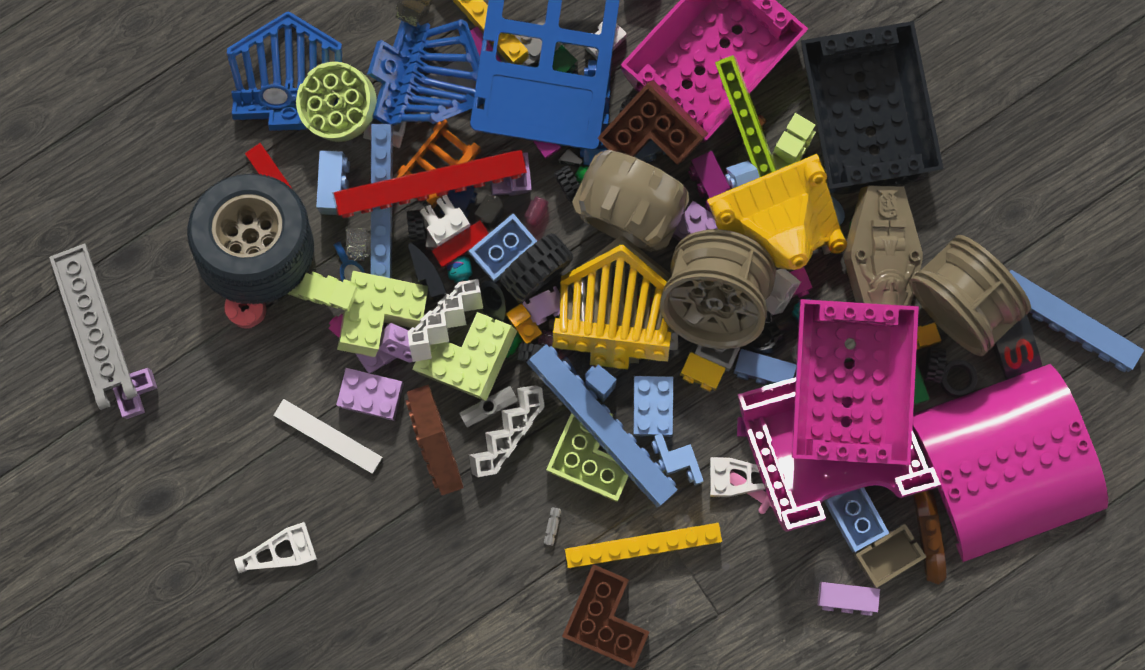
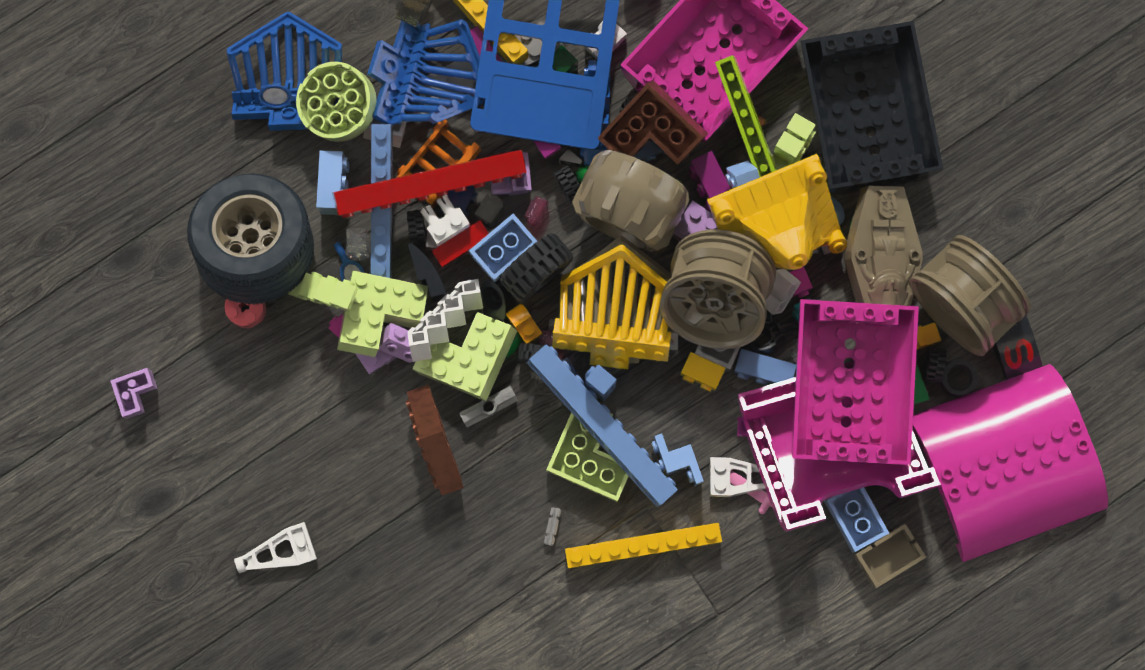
(92, 323): light grey hinge -> none
(264, 164): red tile -> none
(328, 436): white tile -> none
(370, 394): lavender brick -> none
(459, 269): teal head -> none
(515, 424): white brick -> none
(544, 305): lavender brick -> none
(594, 621): copper brick -> none
(653, 406): light blue brick -> none
(848, 598): lavender brick -> none
(930, 536): reddish brown brick -> none
(1080, 327): medium blue brick -> none

